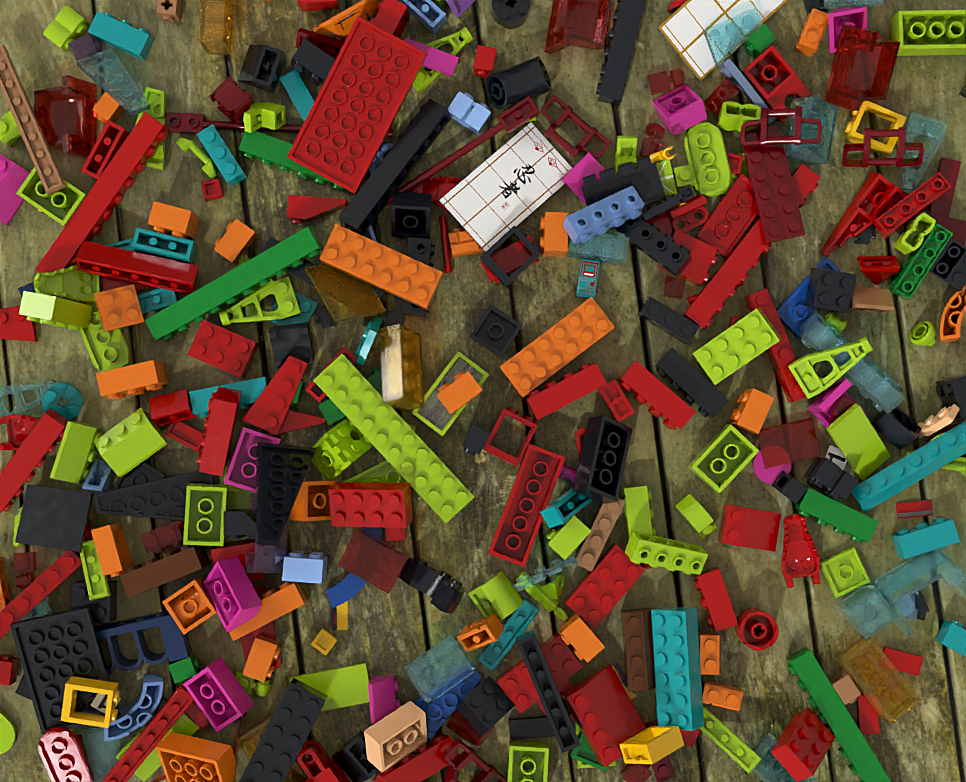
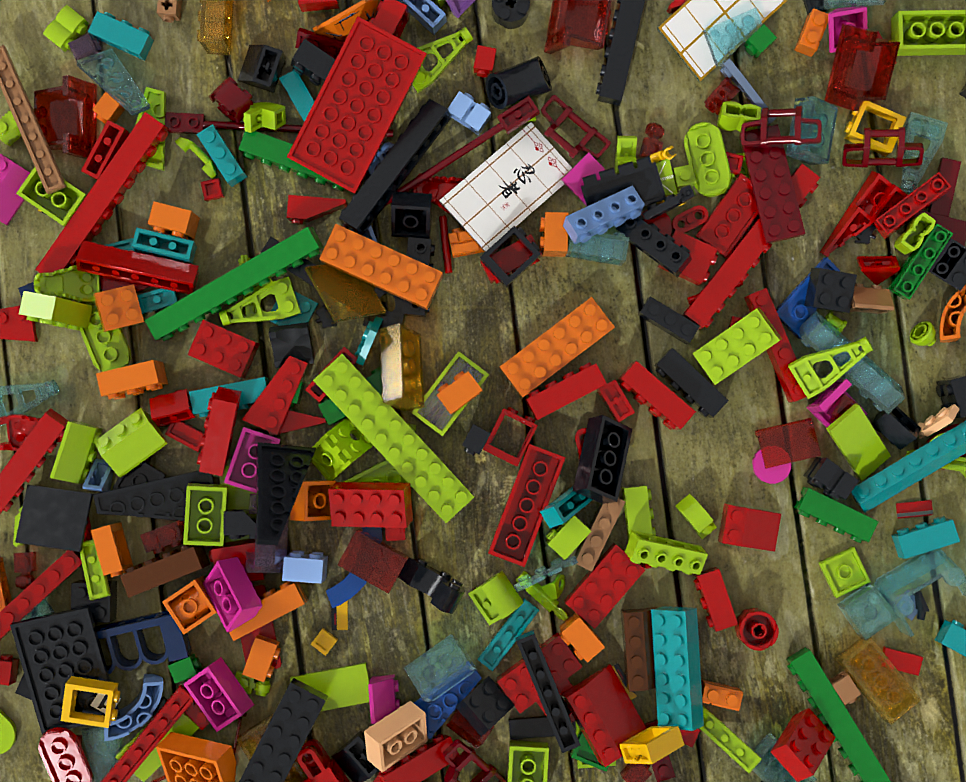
(69, 392): teal plate -> none
(235, 241): orange brick -> none
(436, 59): dark pink tile -> none
(480, 633): orange brick -> none
(495, 331): black brick -> none
(568, 473): dark pink bush -> none
(587, 278): teal tile -> none
(660, 82): clear red plate -> none
(673, 287): clear red tile -> none
(680, 109): dark pink slope -> none
(690, 204): red tile -> none
(709, 652): orange brick -> none
(723, 458): lime brick -> none
(751, 410): orange brick -> none
(781, 81): red brick -> none
(789, 487): black brick -> none
(799, 553): red animal -> none
(836, 456): white sticker -> none
(866, 716): red tile -> none

